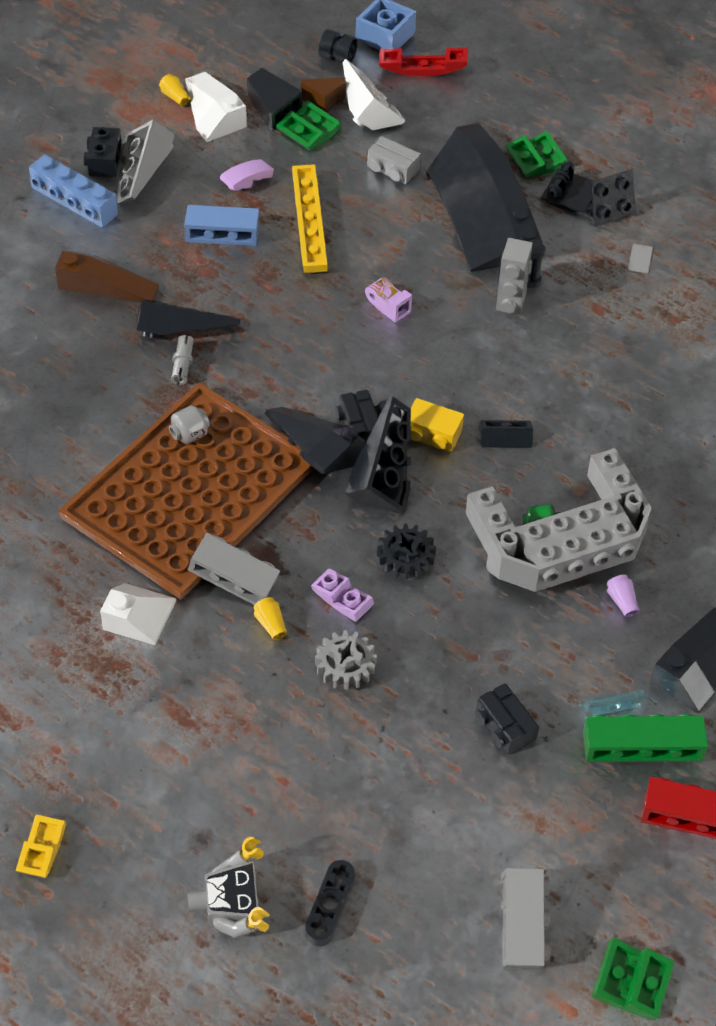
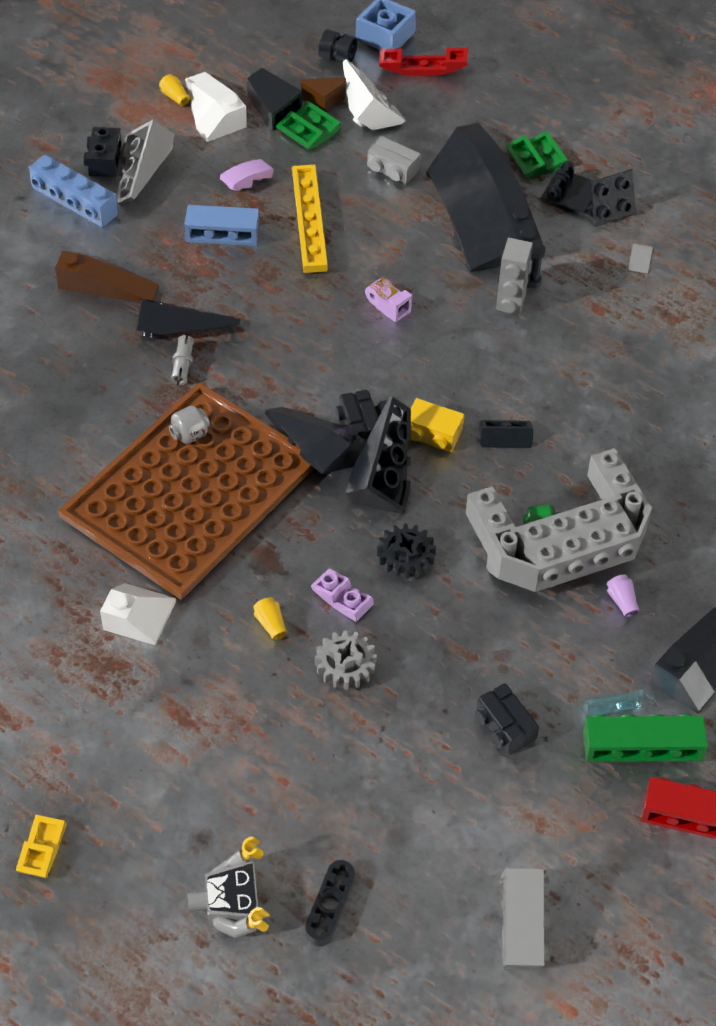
(233, 569): light grey brick -> none
(633, 979): green slope -> none

